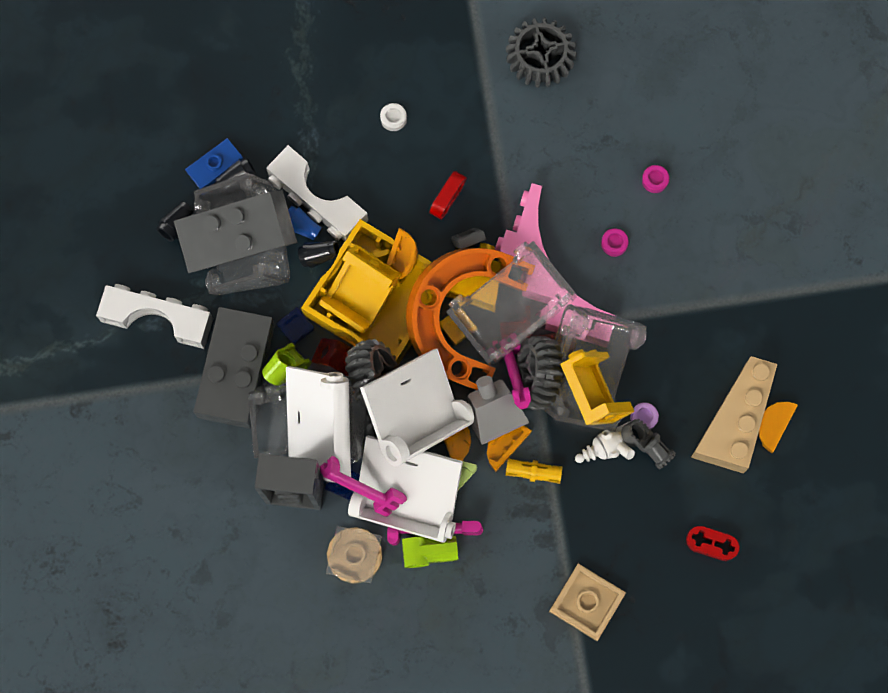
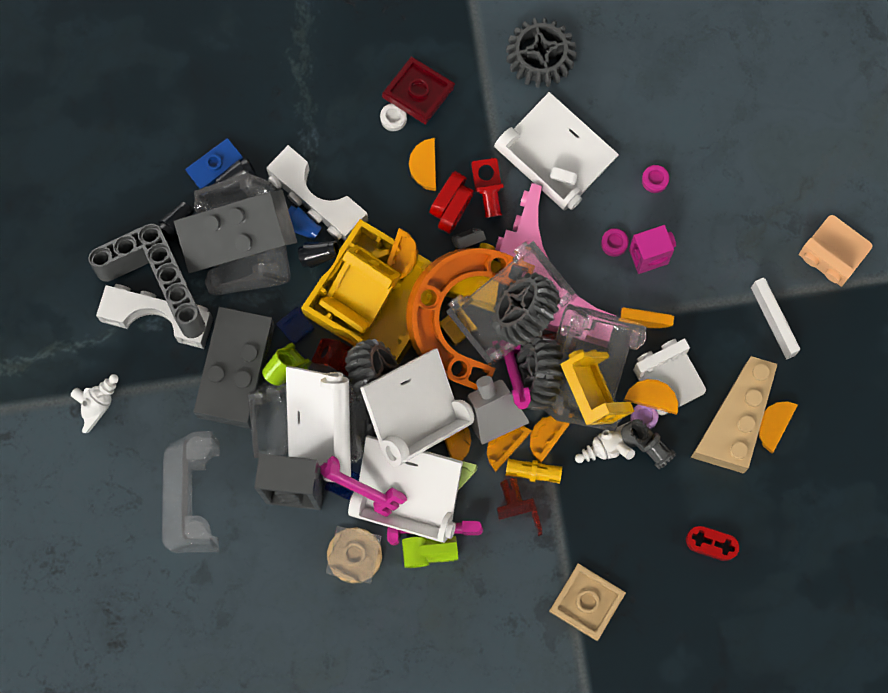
(95, 401): none -> white piece
(144, 247): none -> dark grey beam
(179, 528): none -> clear windscreen
(418, 90): none -> dark red tile
(423, 164): none -> light orange tile
(456, 209): none -> red beam
(489, 188): none -> red bracket
(516, 505): none -> clear red bracket
(525, 309): none -> dark grey gear
(545, 142): none -> white door
(545, 436): none -> light orange tile
(563, 176): none -> white tile
(647, 318): none -> light orange tile
(652, 249): none -> dark pink brick
(653, 395): none -> light orange tile
(672, 368): none -> white bracket
(775, 318): none -> white tile
(835, 250): none -> light nougat bracket

